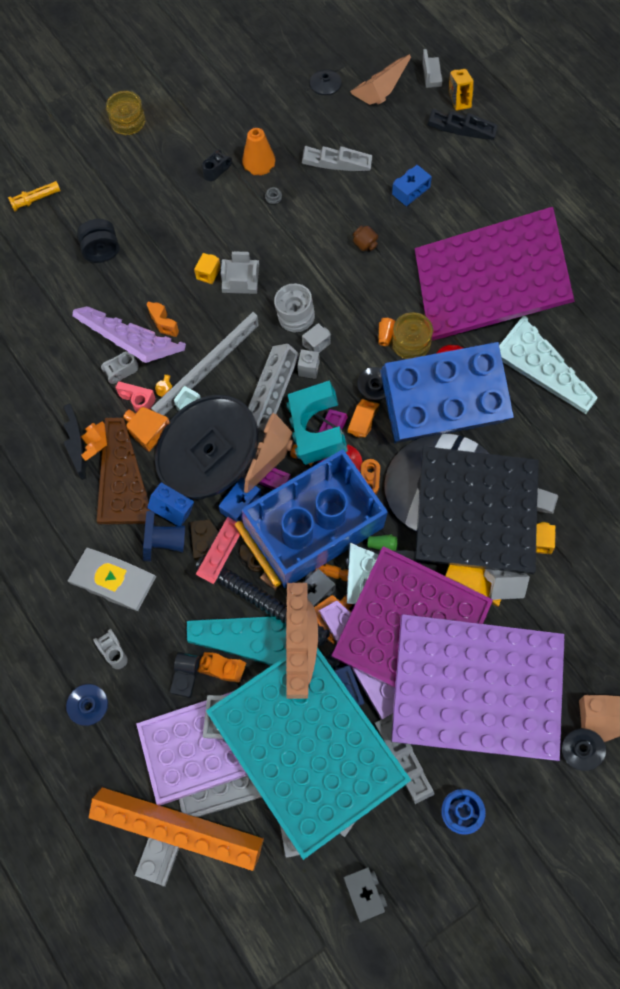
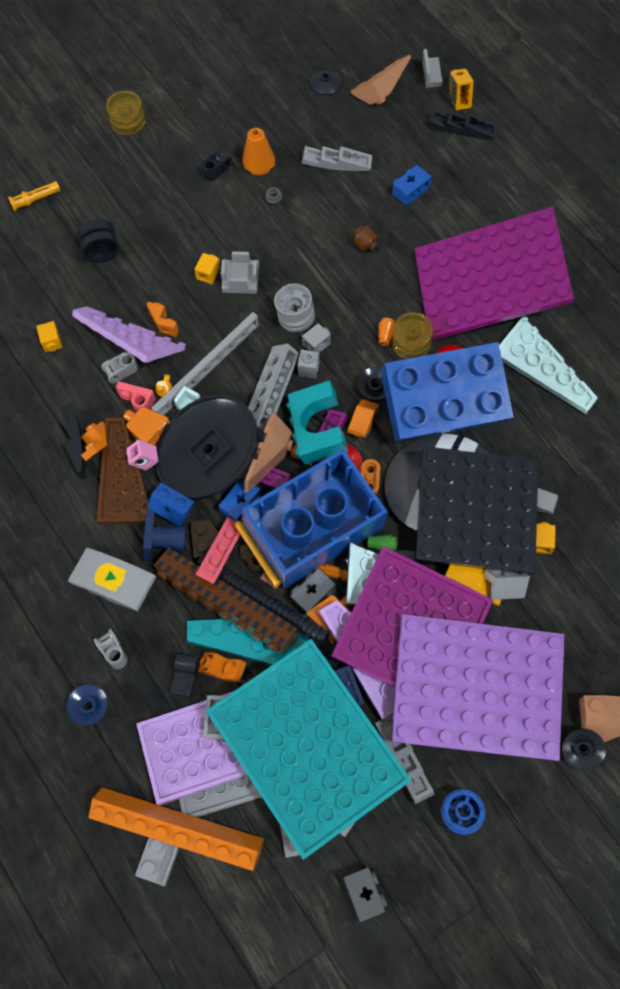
(49, 337): none -> light orange brick
(142, 455): none -> bright pink brick
(227, 601): none -> reddish brown brick
(300, 640): nougat piece -> none

